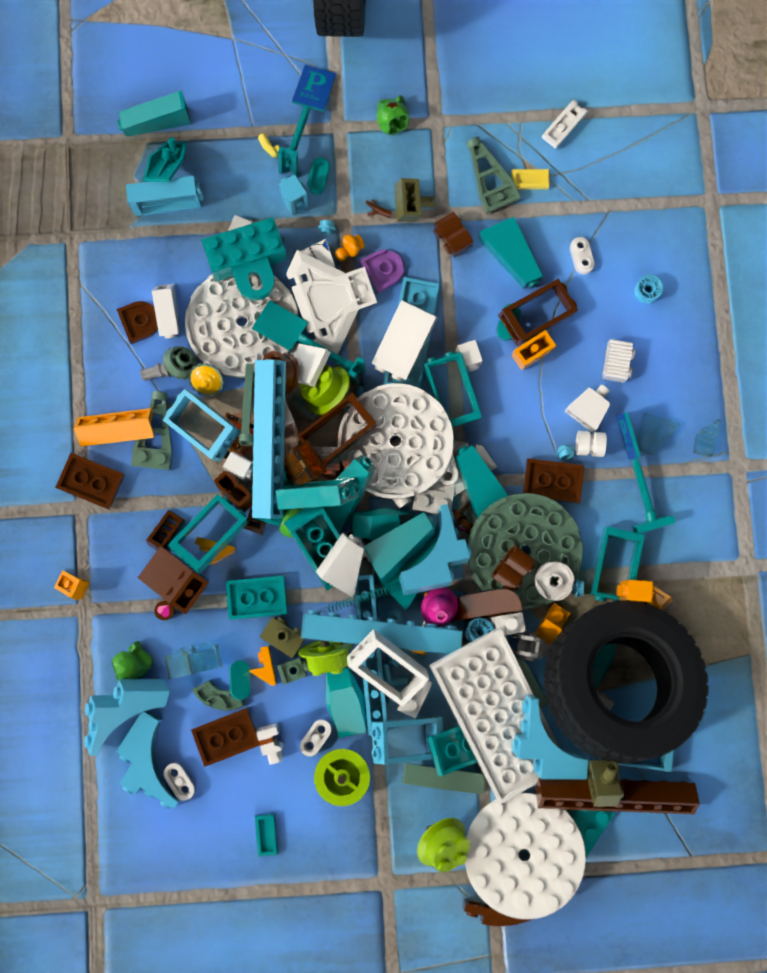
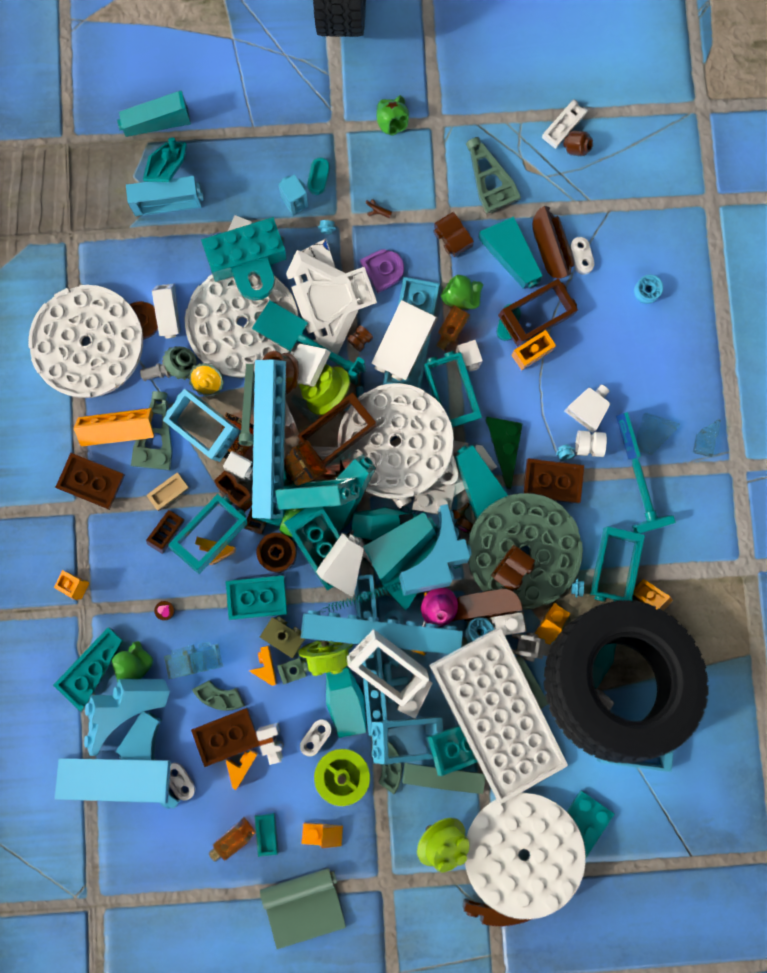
(87, 671): none -> teal wing
(93, 368): none -> white plate
(113, 780): none -> medium azure tile
(167, 491): none -> tan tile
(173, 580): reddish brown slope -> none
(232, 840): none -> clear orange torso
(238, 772): none -> light orange slope
(239, 680): teal tile -> none
(267, 146): light yellow arm -> none
(267, 547): none -> reddish brown brick
(303, 908): none -> sand green door
(310, 93): piece -> none
(322, 834): none -> light orange slope
(351, 247): light orange animal -> none
(360, 338): none -> reddish brown wheel
(391, 773): none -> sand green tile
(409, 201): olive brick -> none
(457, 320): none -> clear orange torso
(462, 293): none -> bright green piece
(505, 438): none -> dark green wing
(530, 178): light yellow tile -> none
(534, 743): medium azure arch -> none
(543, 578): white plate -> none
(552, 243): none -> reddish brown brick
(578, 143): none -> reddish brown head
(604, 783): olive brick -> none
(618, 361): white brick -> none
(635, 590): light orange brick -> none
(637, 796): reddish brown brick -> none

